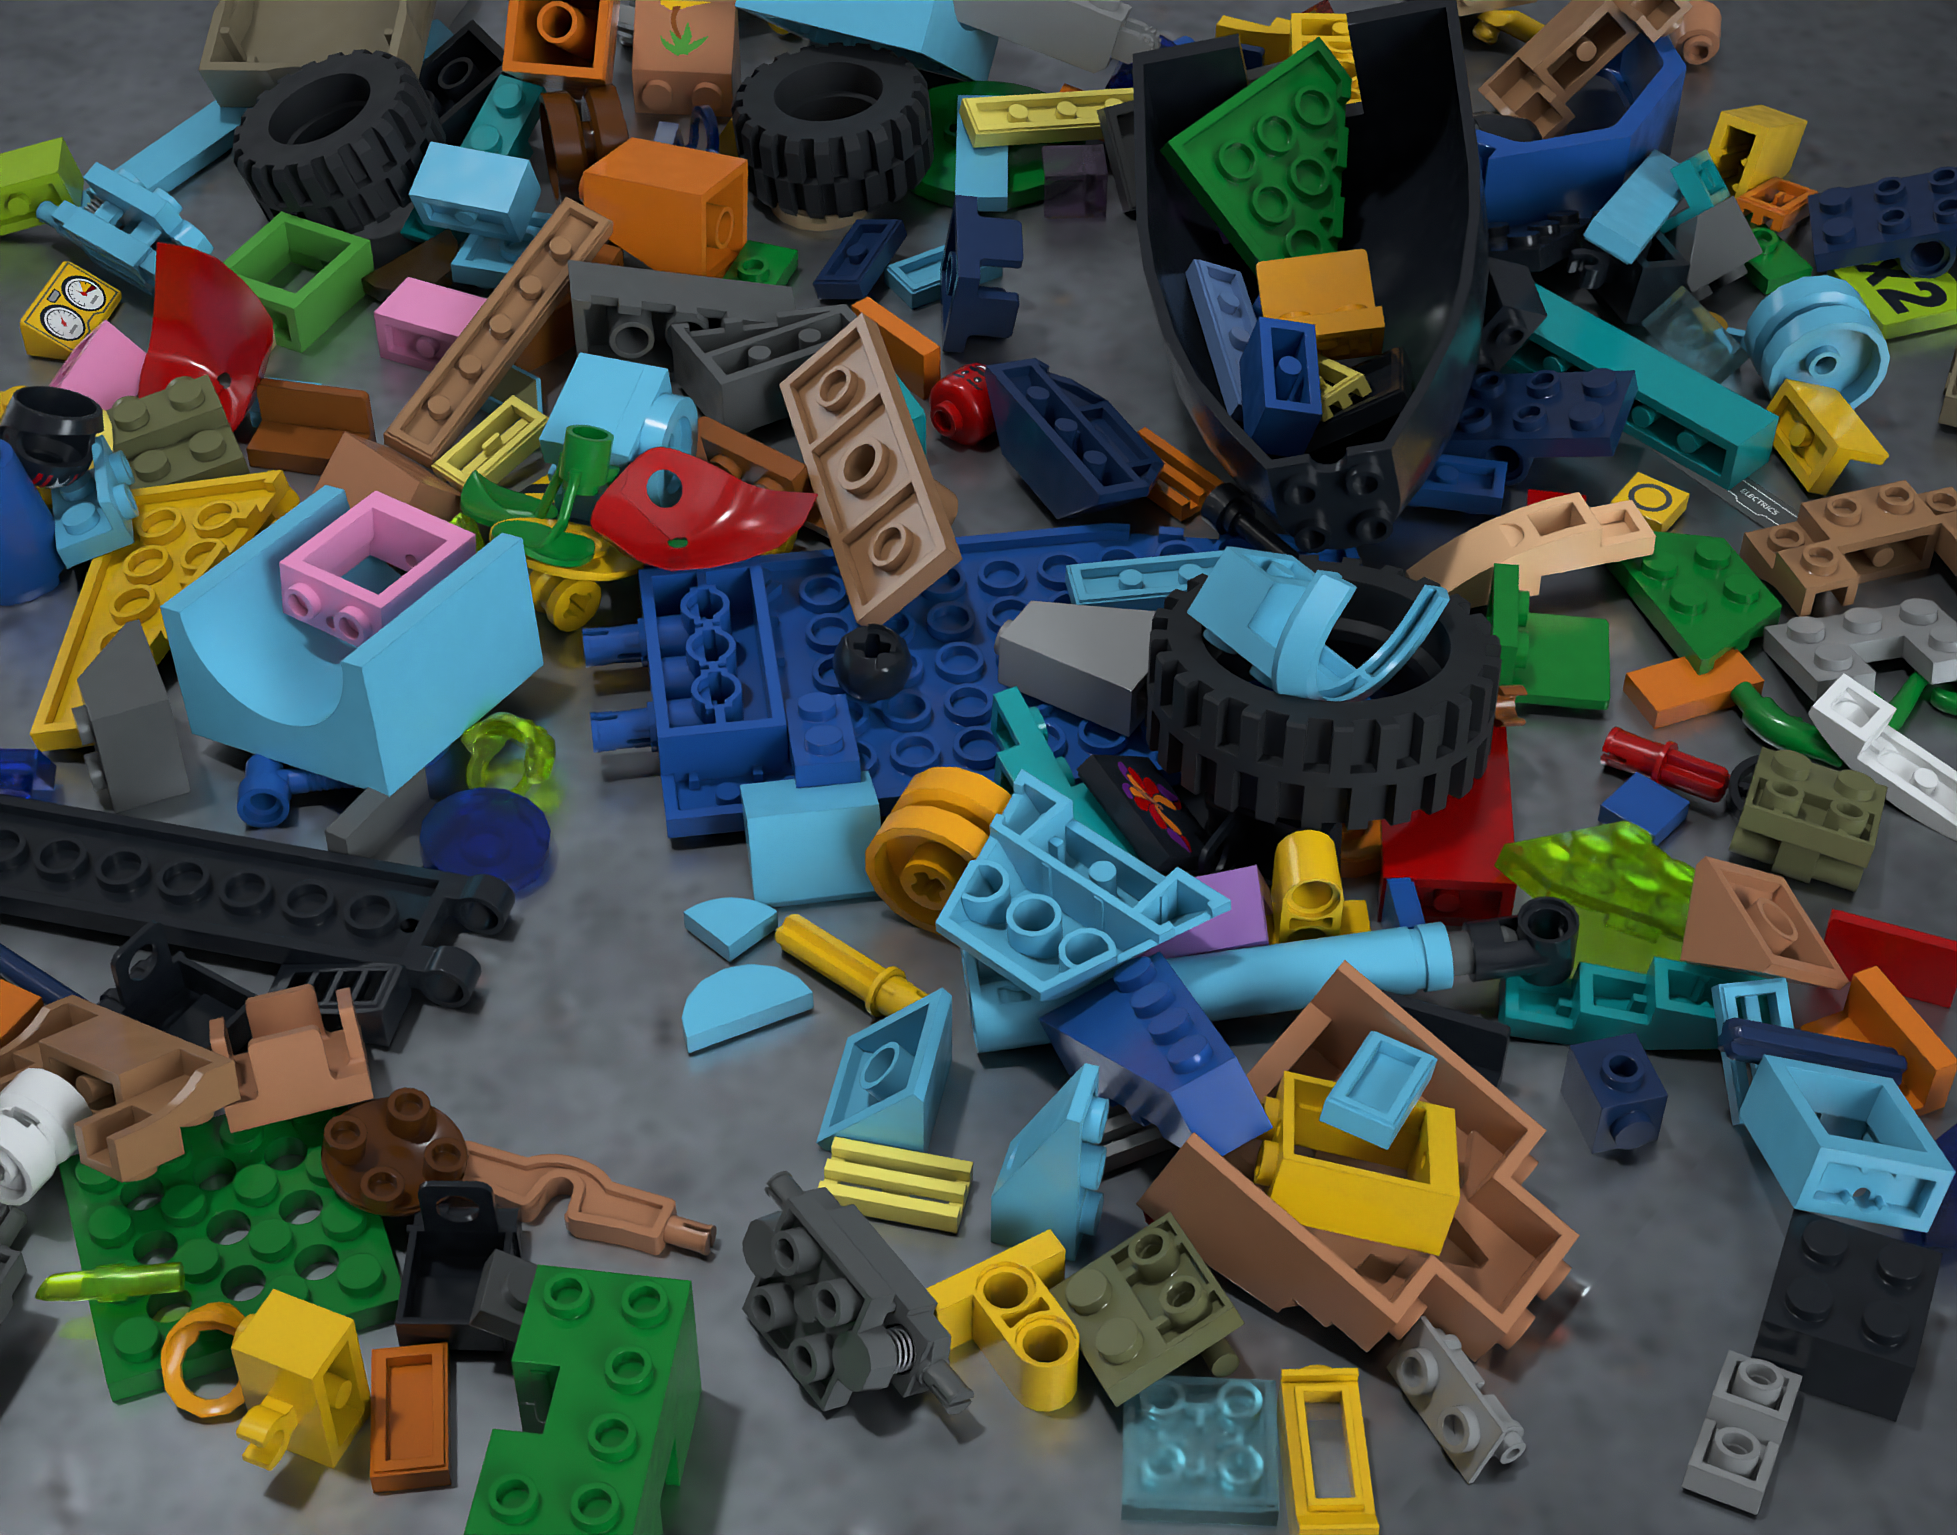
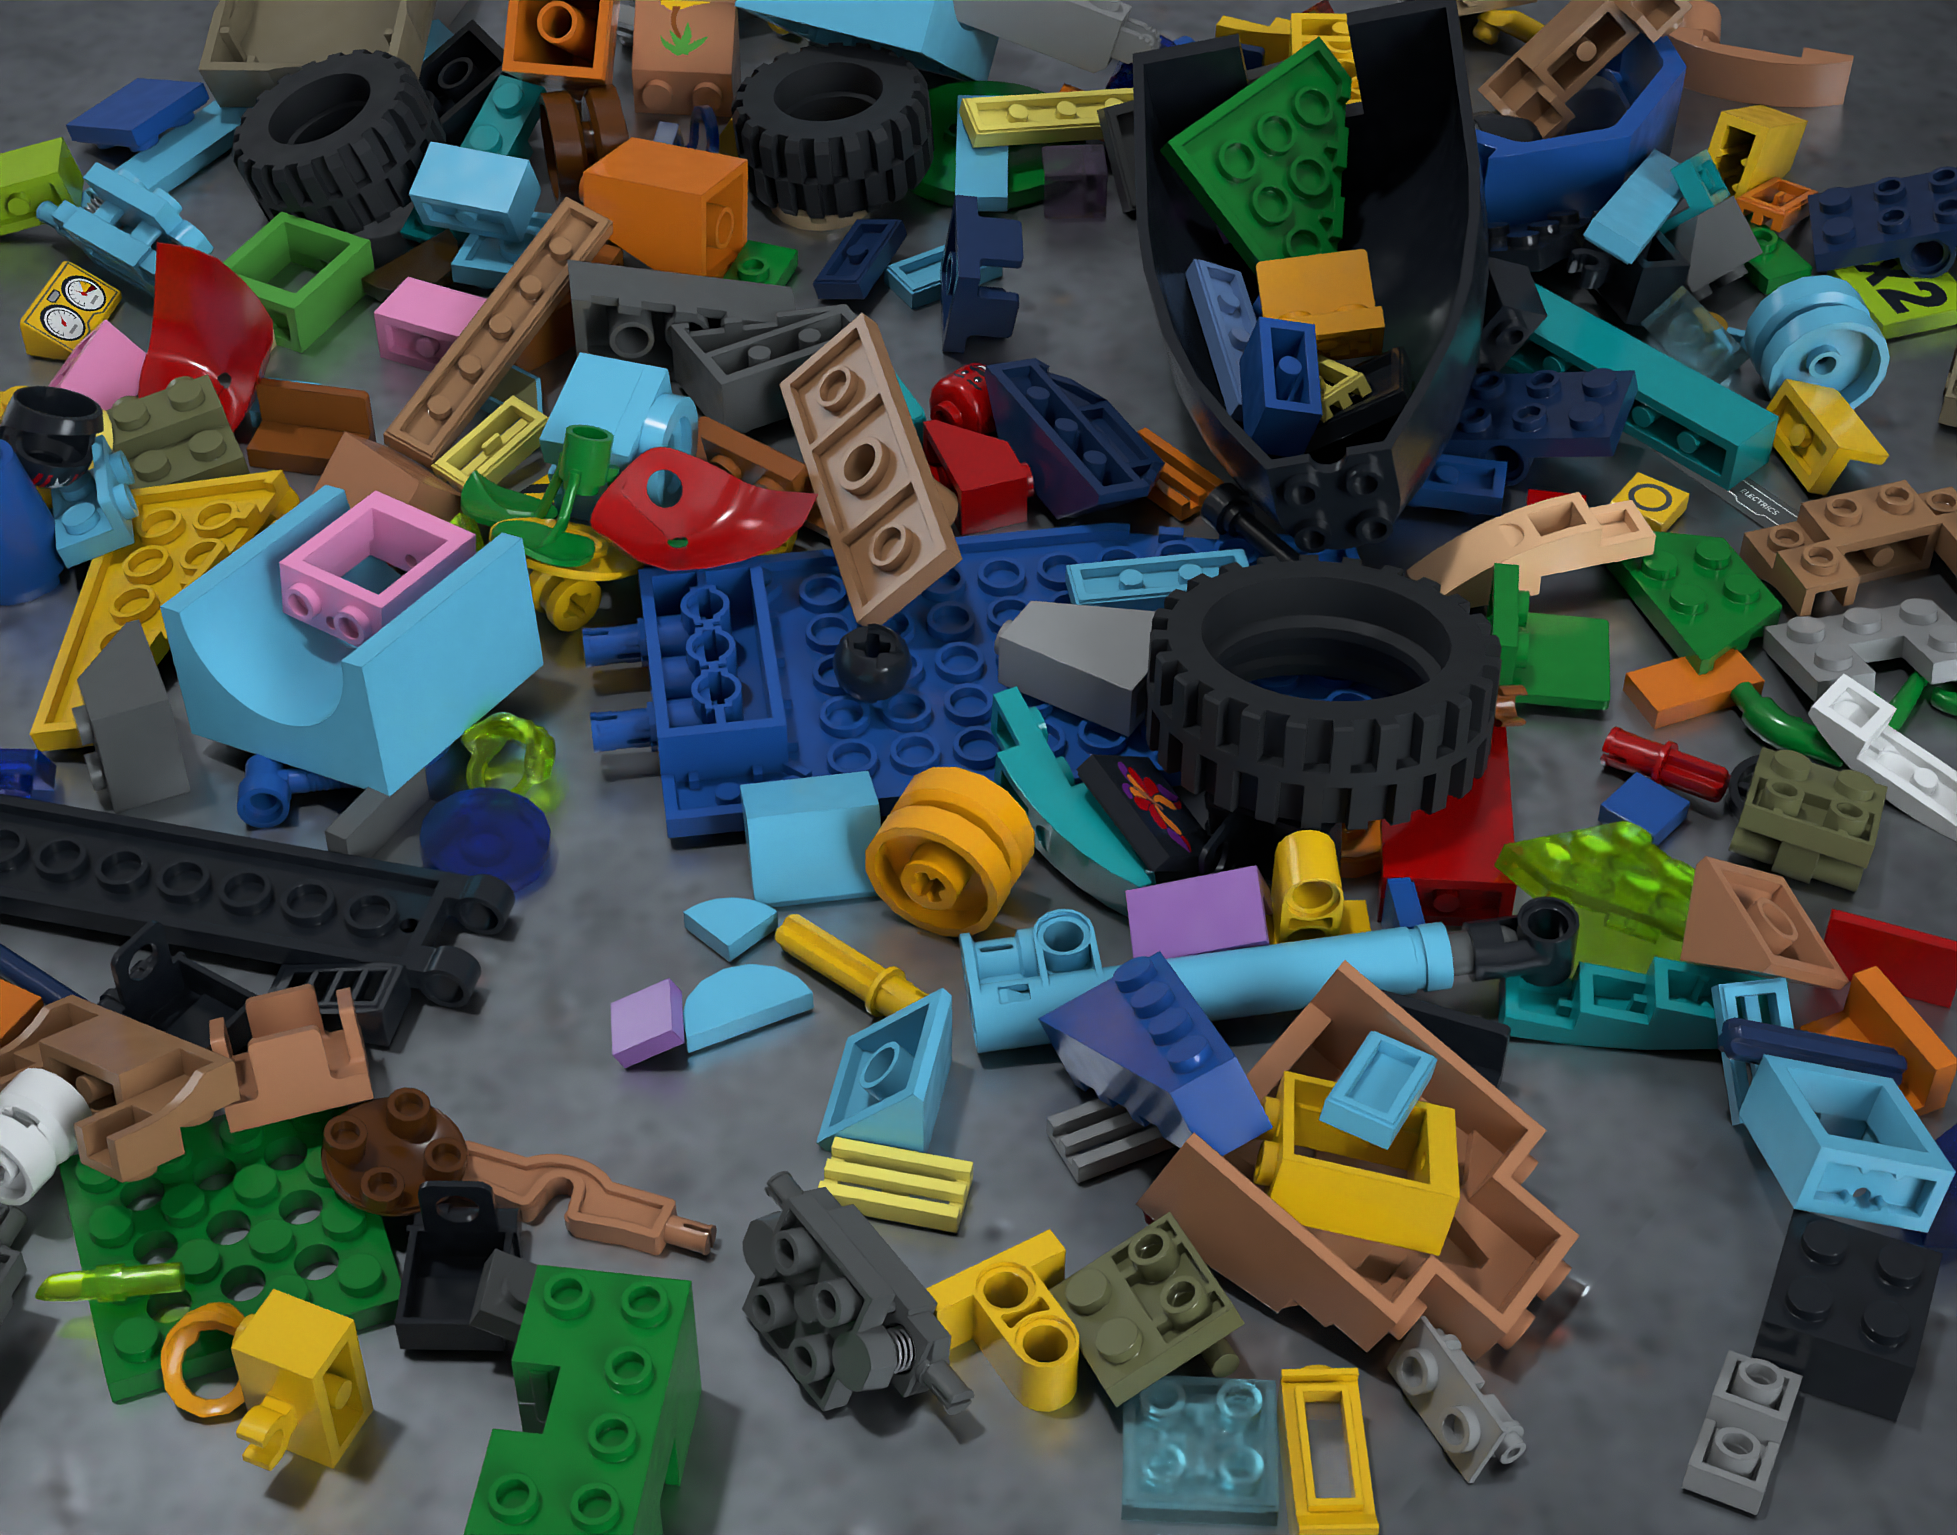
(139, 114): none -> blue tile
(410, 1417): orange tile -> none
(647, 1023): none -> medium lavender tile
(821, 740): blue plate -> none
(911, 353): orange tile -> none
(981, 473): none -> red slope
(1054, 1169): medium azure slope -> none
(1061, 902): medium azure wedge -> none
(1282, 615): medium azure piece -> none
(1614, 1093): dark blue brick -> none
(1762, 76): none -> nougat slope

